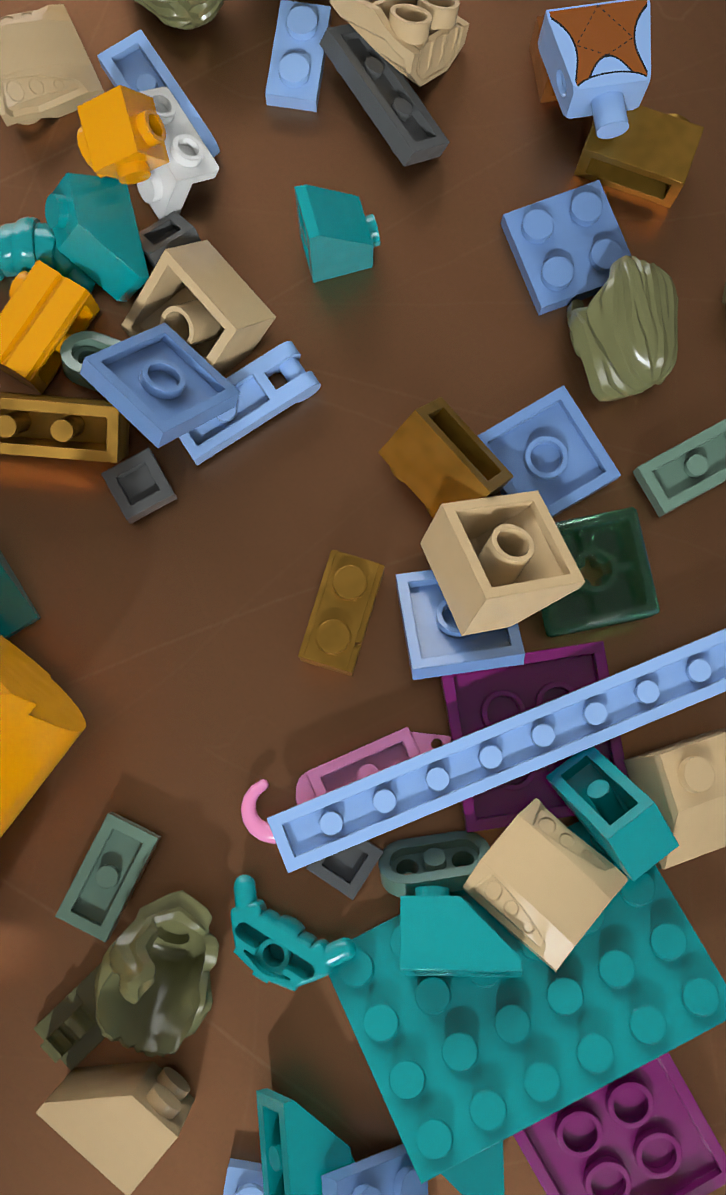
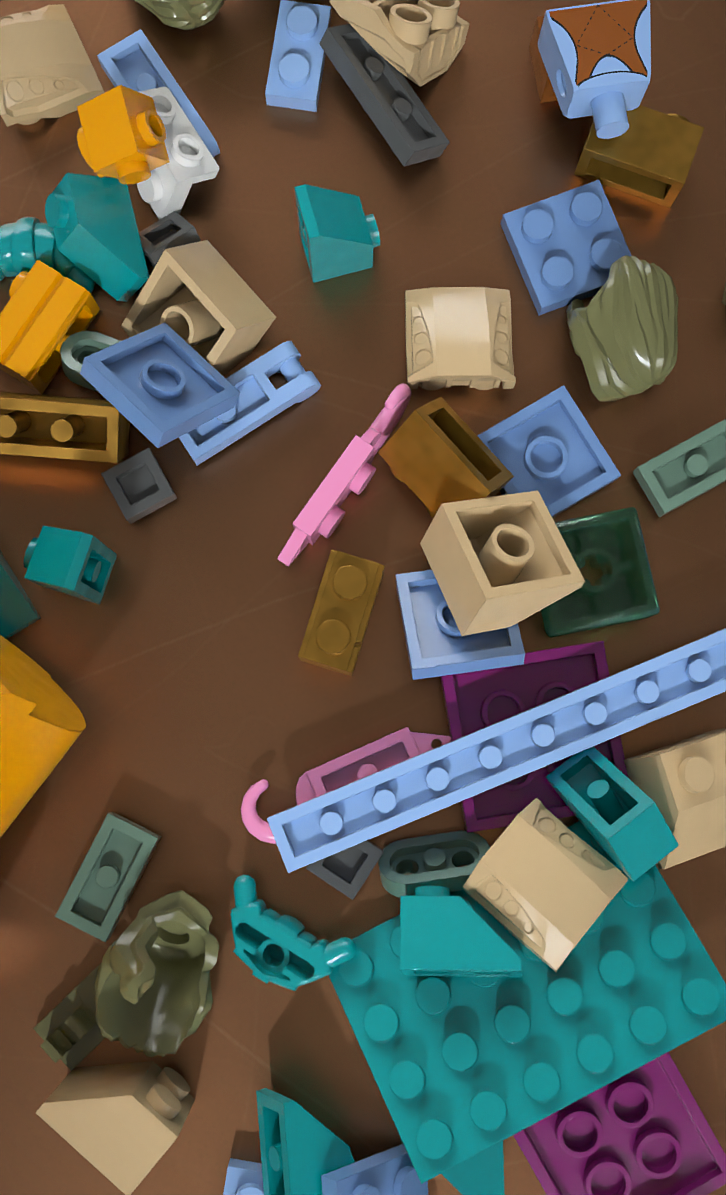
(69, 563): none -> teal slope
(349, 474): none -> bright pink plate
(458, 338): none -> tan slope

